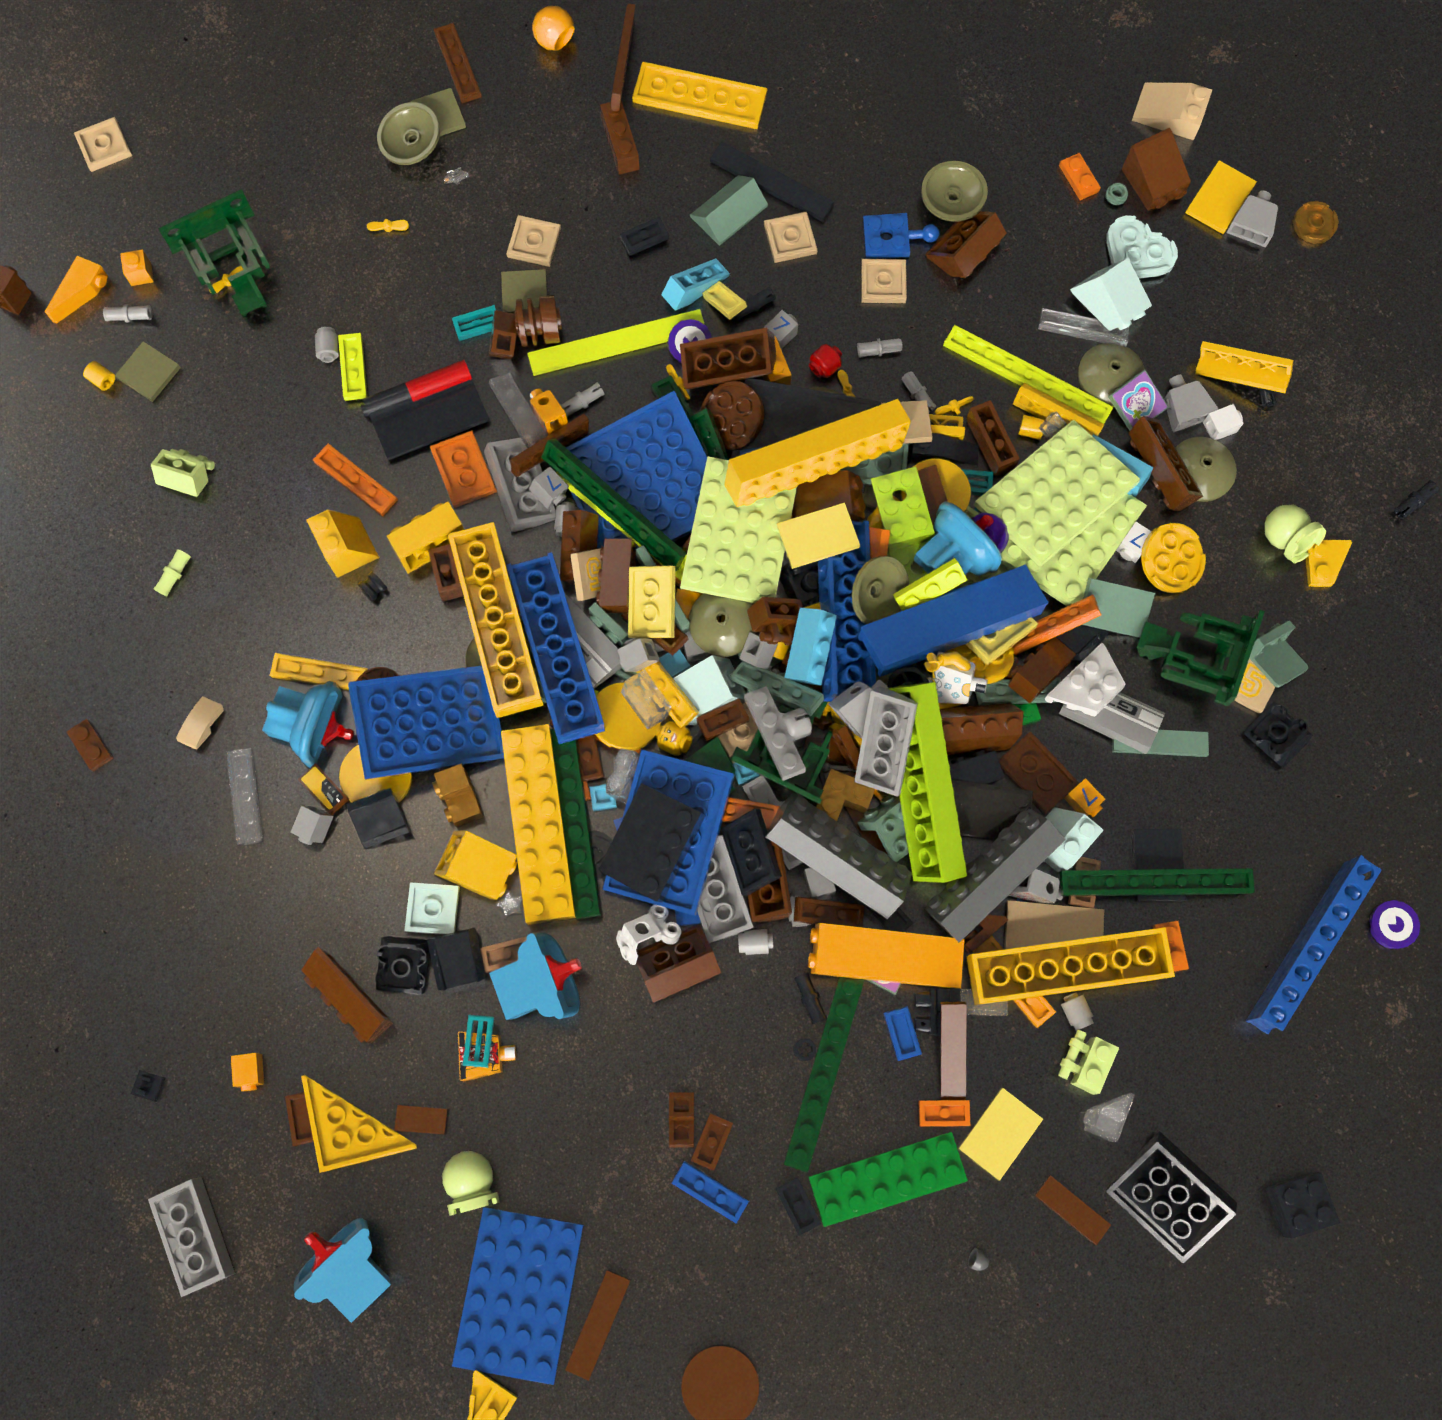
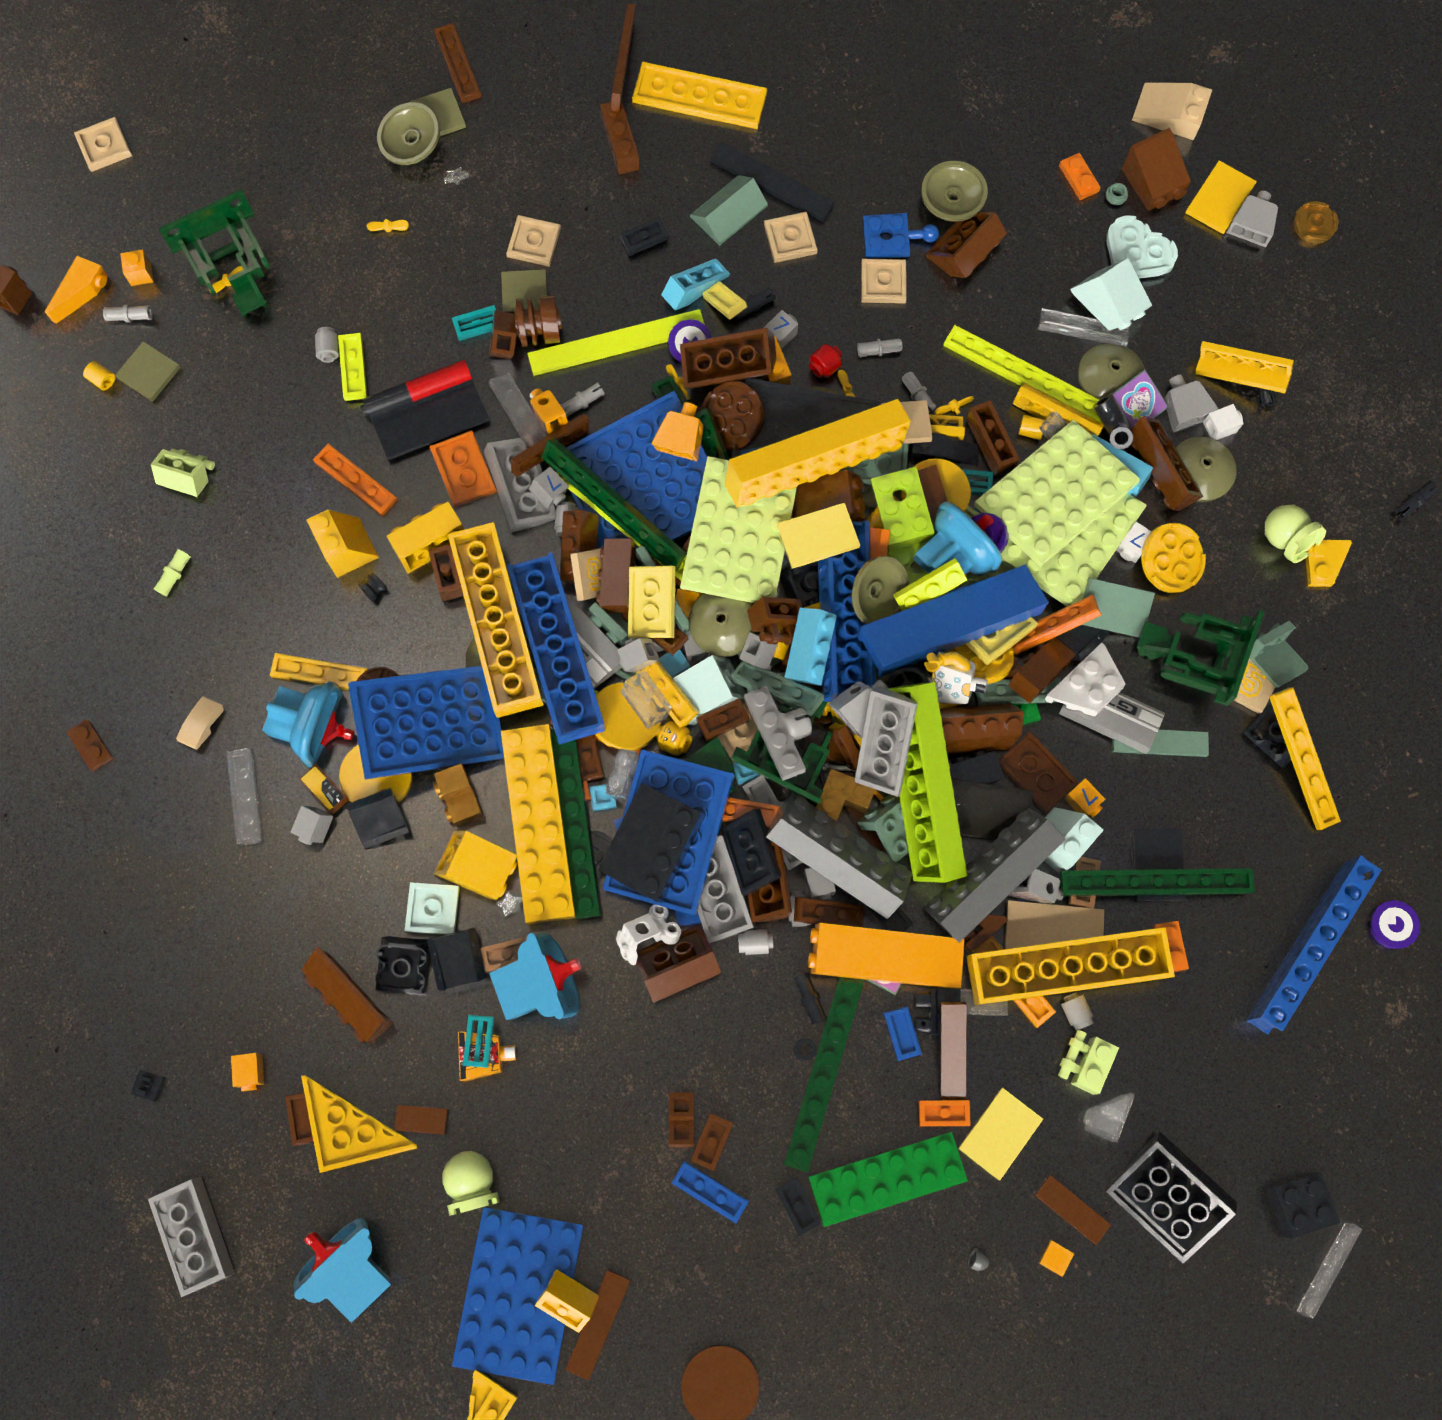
(553, 27): light orange helmet -> none
(567, 1301): none -> yellow panel
(680, 434): none -> light orange torso
(1056, 1258): none -> light orange tile
(1114, 422): none -> black cylinder
(1304, 758): none -> yellow tile
(1329, 1270): none -> clear tile

